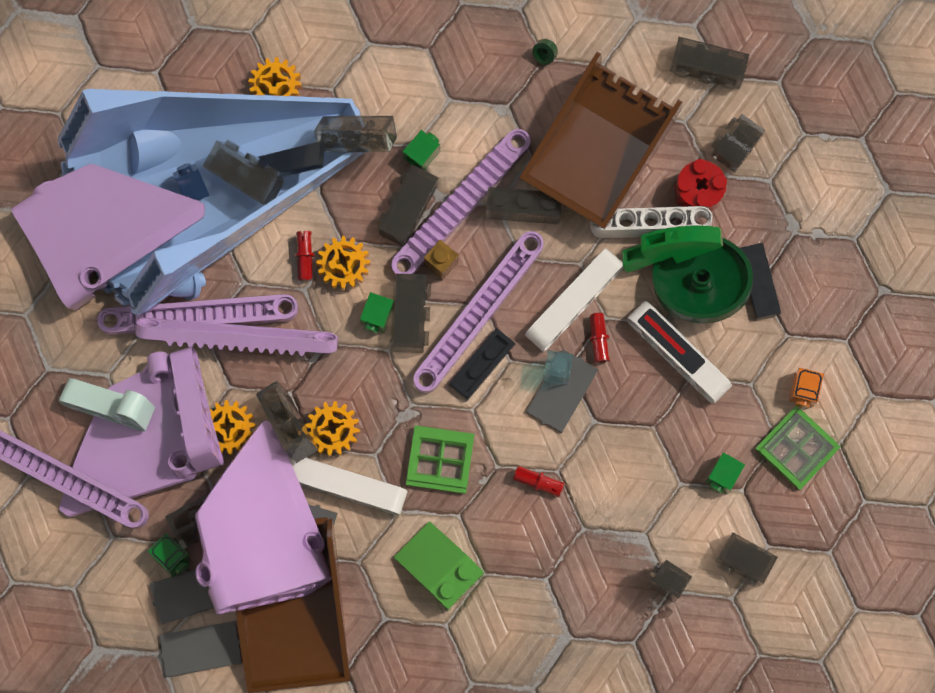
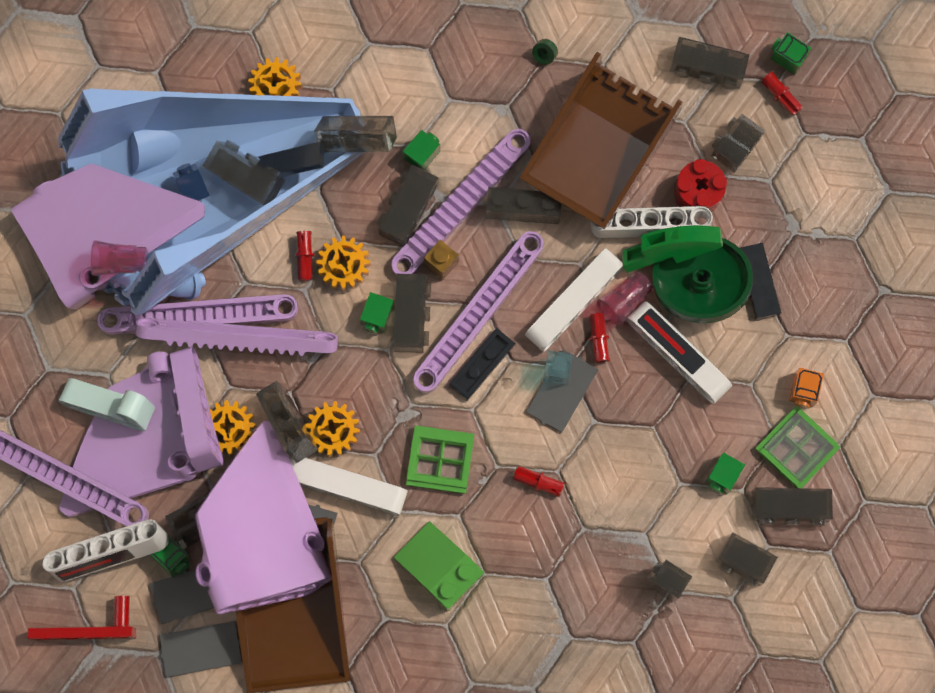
(105, 550): none -> white beam
(117, 258): none -> clear pink plant
(120, 630): none -> red piece
(625, 298): none -> clear pink plant
(781, 93): none -> red axle
(789, 52): none -> green brick
(792, 506): none -> clear smoke brick

